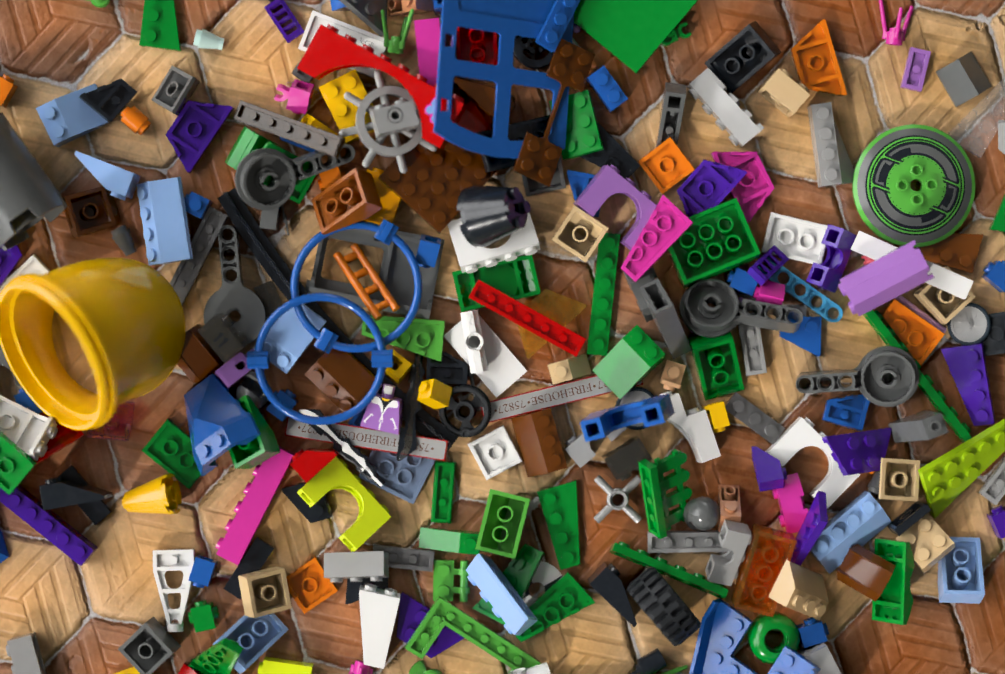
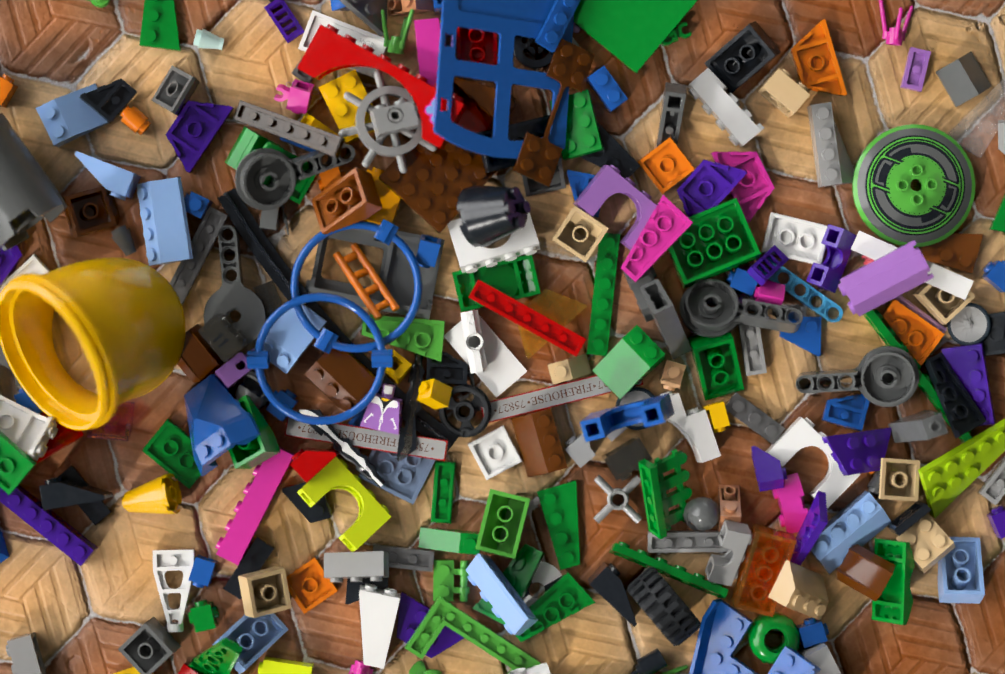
(955, 400): none -> black wing

